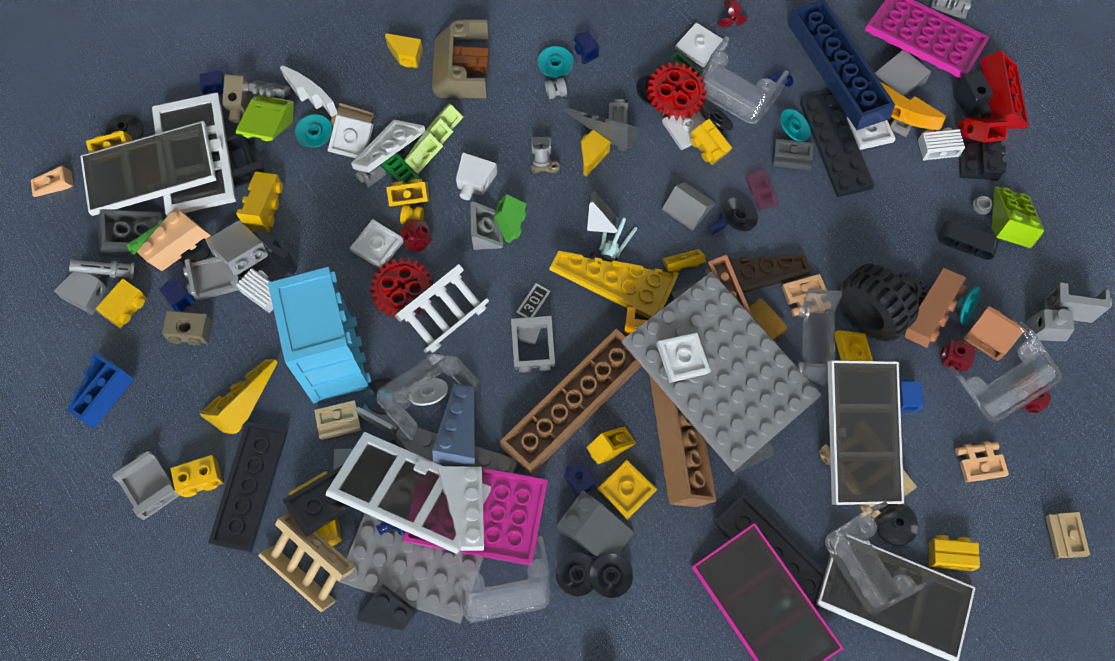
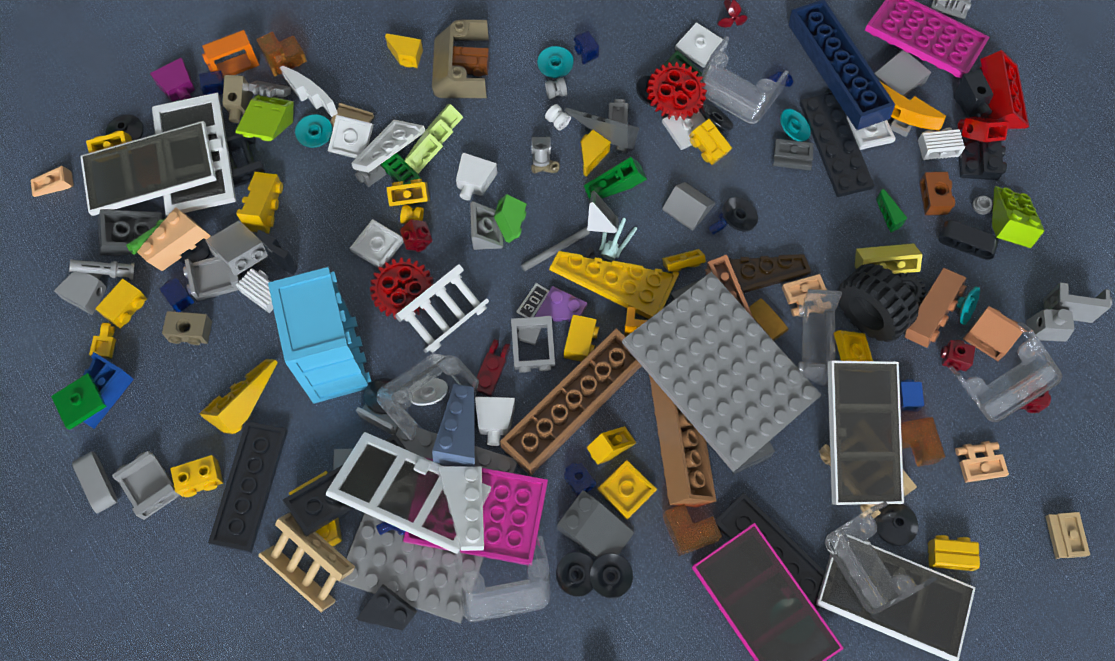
(78, 401): none -> green plate
(94, 482): none -> light grey beam
(104, 343): none -> yellow plate
(174, 80): none -> magenta torso
(227, 46): none -> orange window
(282, 53): none -> clear orange brick
(337, 420): tan plate -> none
(492, 369): none -> dark red hinge
(494, 417): none -> white torso
(553, 250): none -> light grey bar
(559, 118): none -> white wheel
(561, 306): none -> medium lavender wing
(580, 338): none -> yellow brick
(618, 179): none -> green slope
(683, 357): white plate -> none
(687, 535): none -> clear orange brick
(761, 191): clear pink slope -> none
(891, 212): none -> green slope
(898, 258): none -> light yellow brick
(924, 441): none -> clear orange brick
(932, 202): none -> dark orange brick

